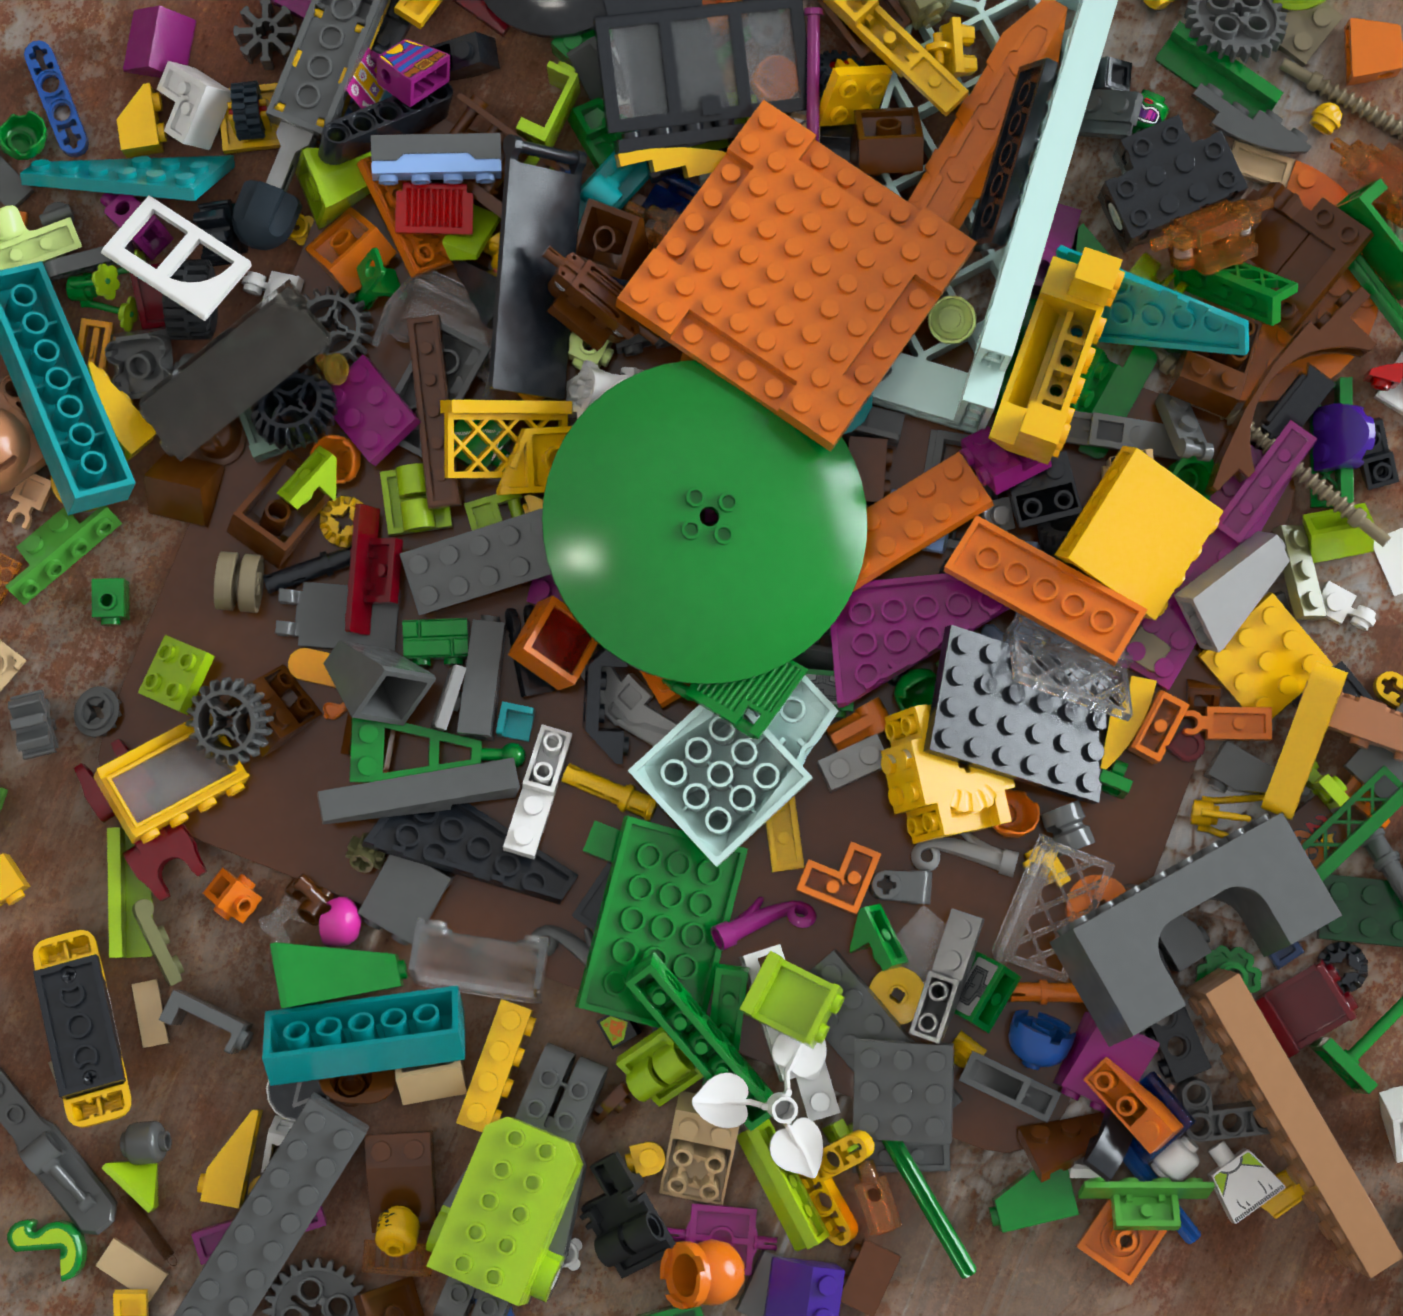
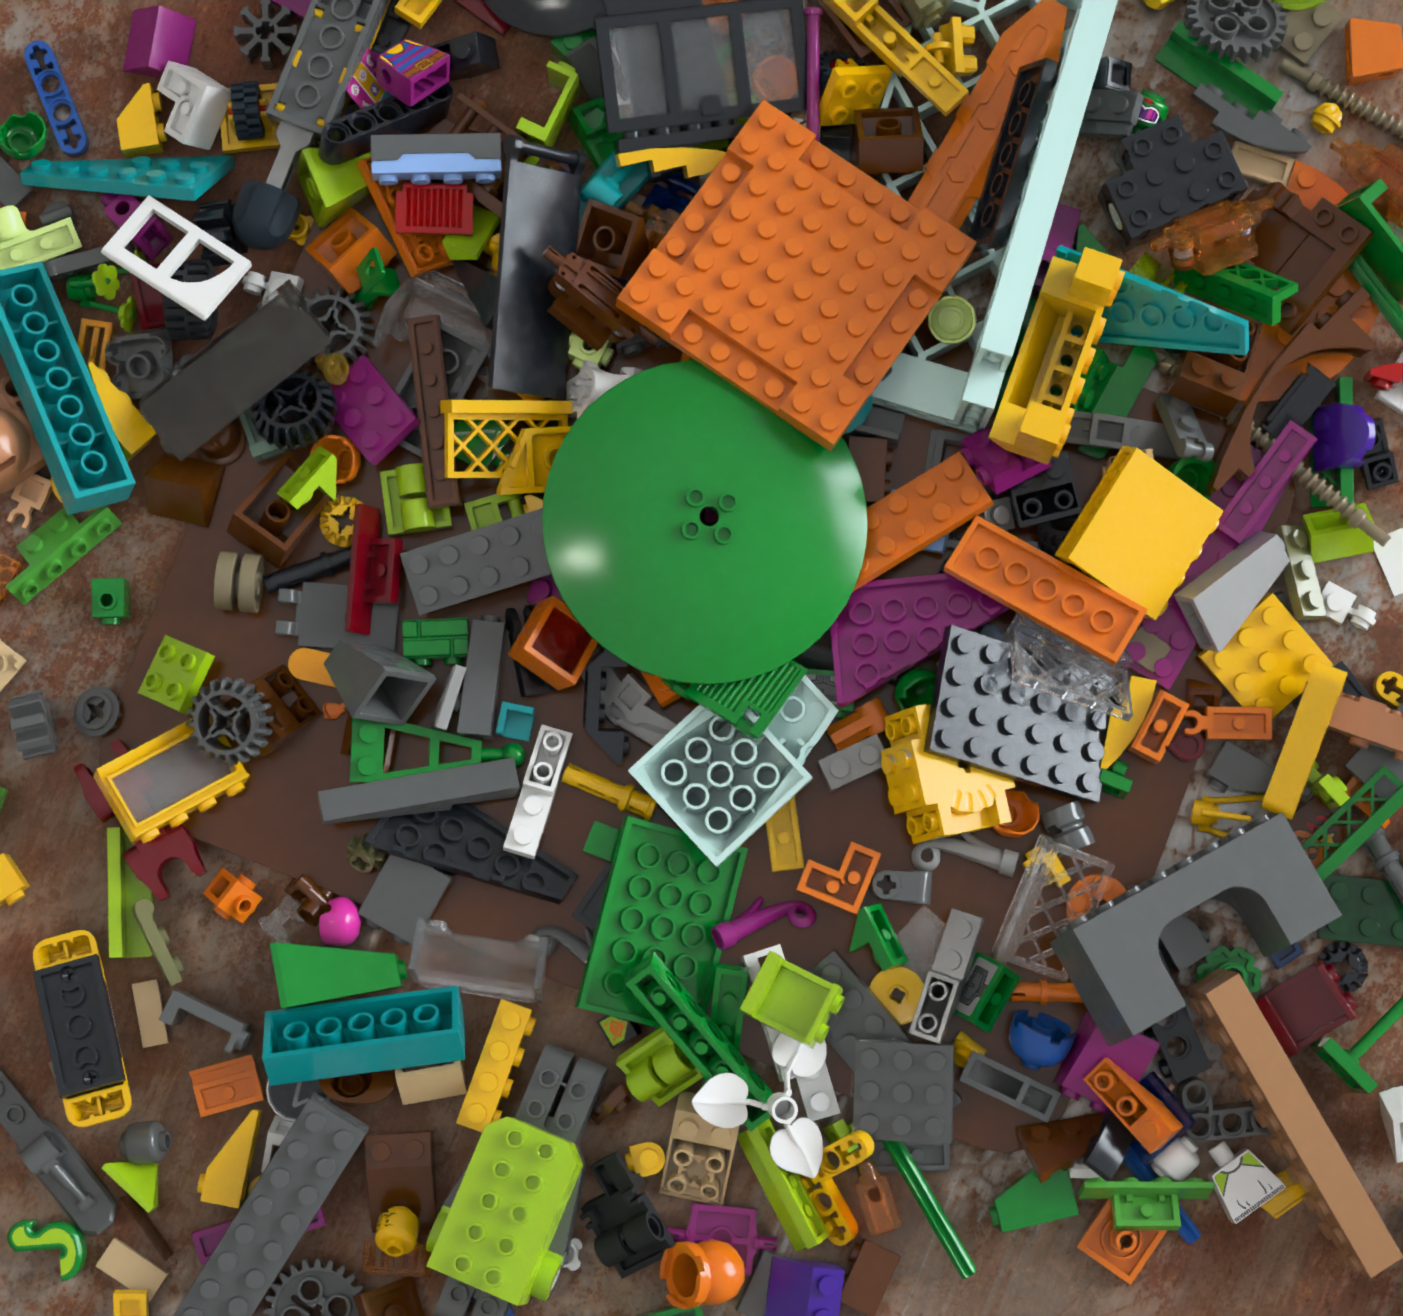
(227, 1085): none -> orange plate

